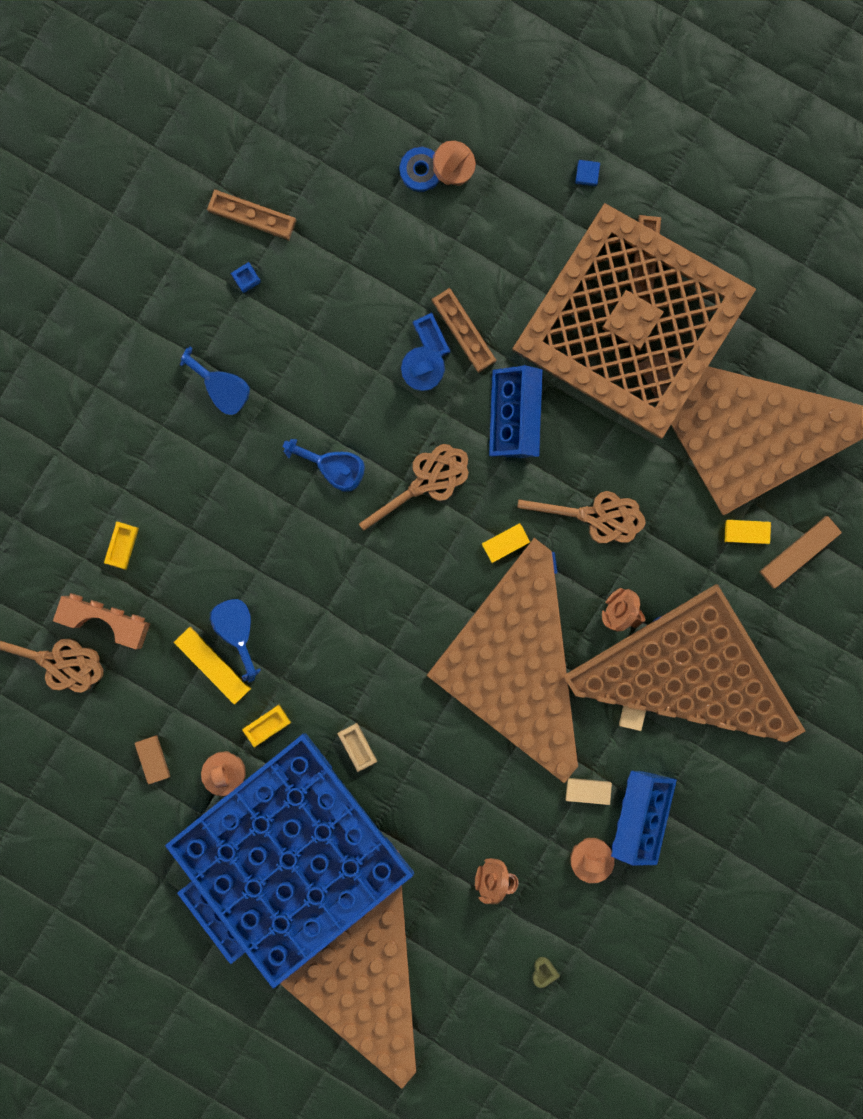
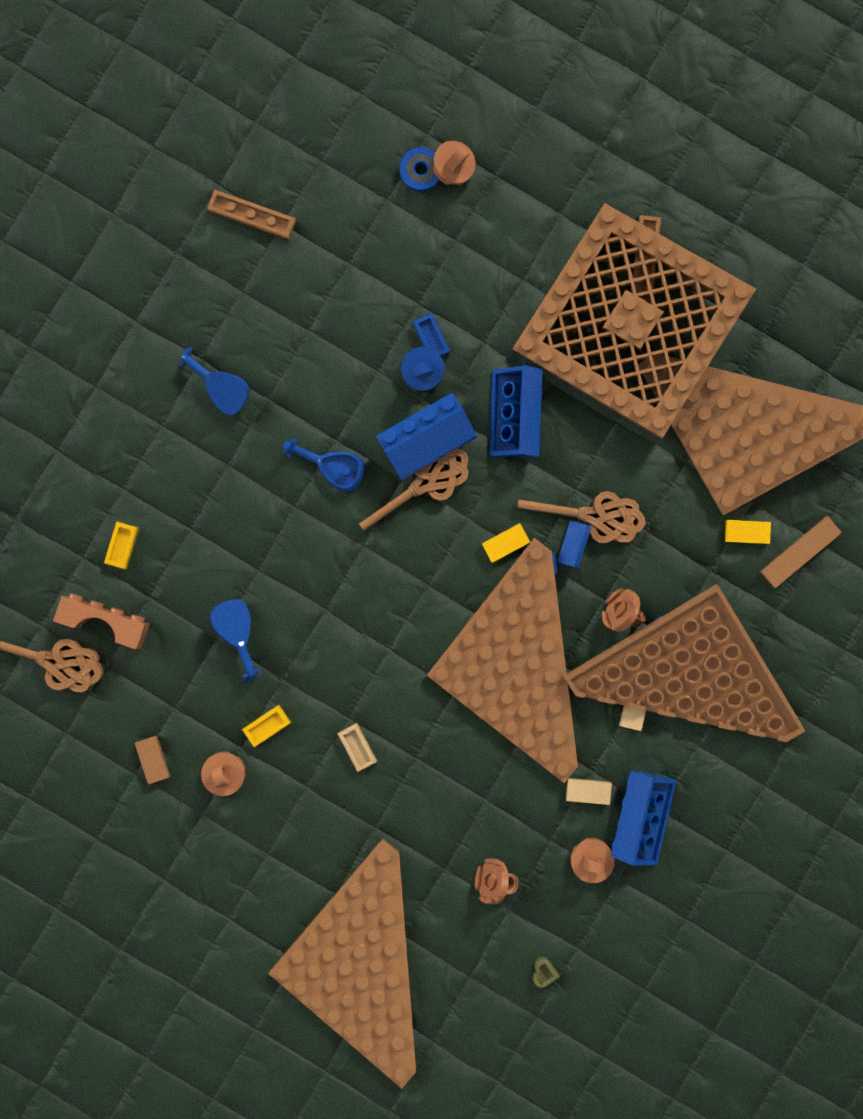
(212, 665): yellow tile -> none
(246, 277): blue tile -> none
(285, 863): blue plate -> none
(426, 436): none -> blue slope
(463, 330): medium nougat tile -> none
(574, 544): none -> blue tile
(587, 173): blue tile -> none

